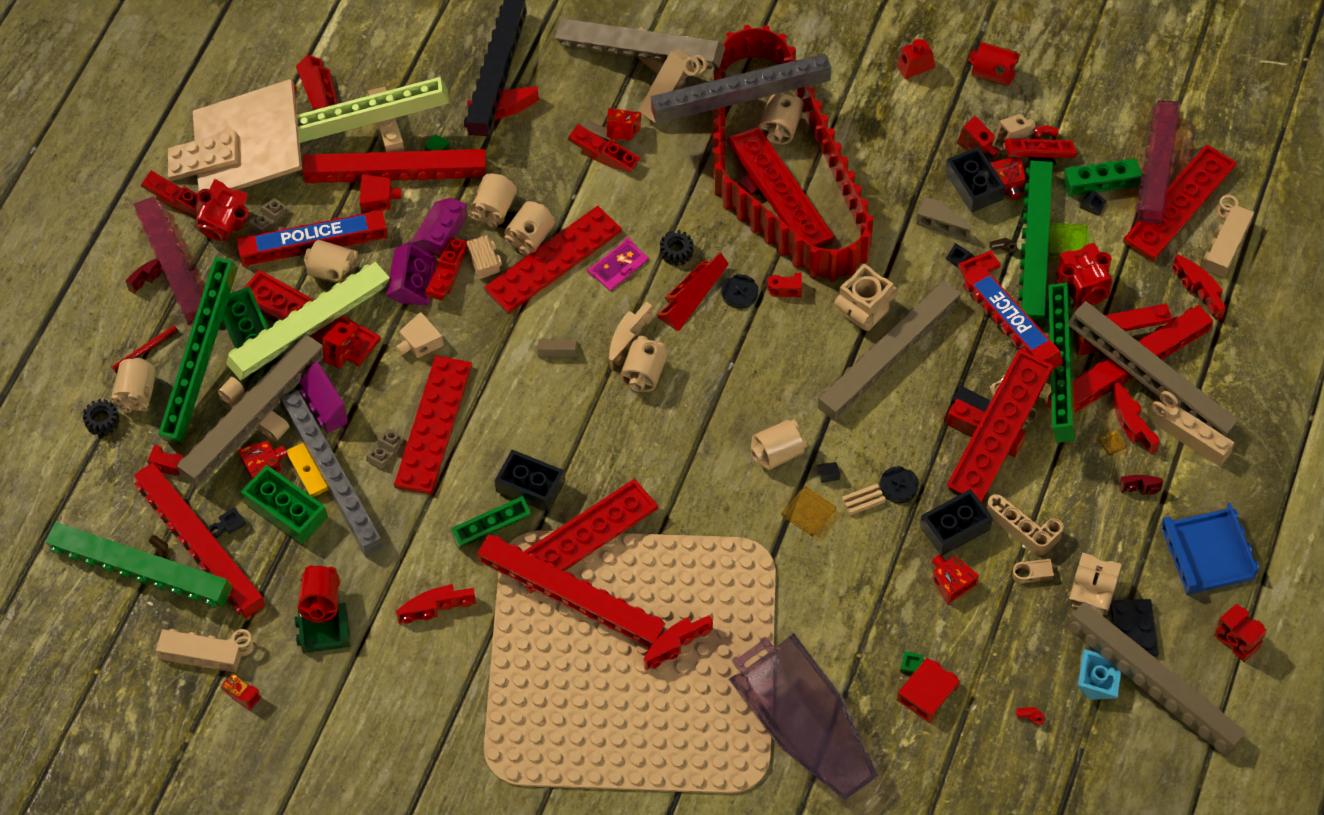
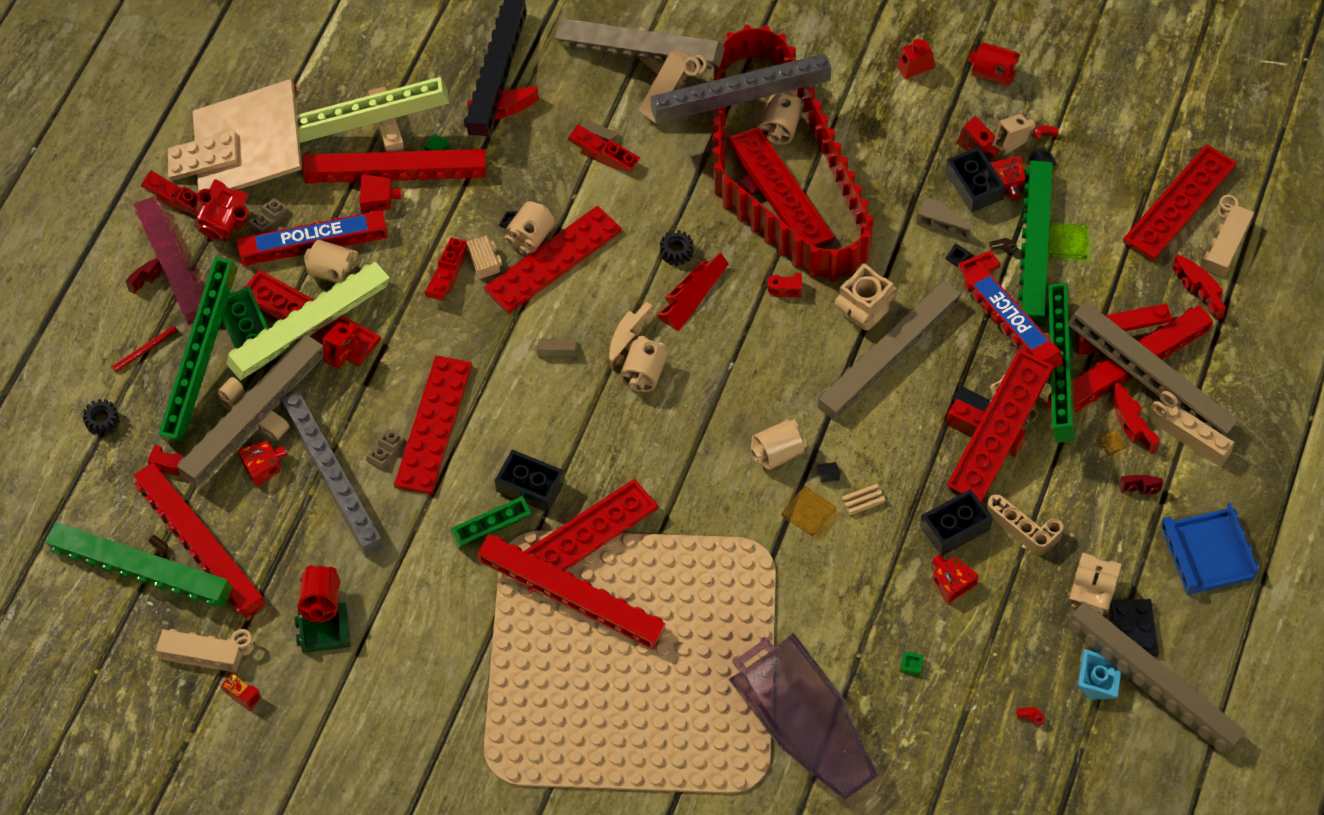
(134, 385): tan cylinder -> none
(229, 522): black plate -> none
(284, 504): green brick -> none
(303, 462): yellow tile -> none
(317, 82): red wedge -> none
(323, 399): magenta slope -> none
(410, 274): magenta slope -> none
(419, 337): tan torso -> none
(426, 604): red slope -> none
(440, 225): magenta slope -> none
(493, 199): tan cylinder -> none
(618, 262): door -> none
(623, 124): red torso -> none
(669, 643): red slope -> none
(739, 291): black tile -> none
(899, 484): black tile -> none
(927, 689): red panel -> none
(1039, 571): tan piece -> none
(1040, 148): red plate -> none
(1086, 274): red piece -> none
(1093, 203): black slope -> none
(1102, 177): green brick -> none
(1159, 161): clear pink brick -> none
(1240, 632): red brick -> none

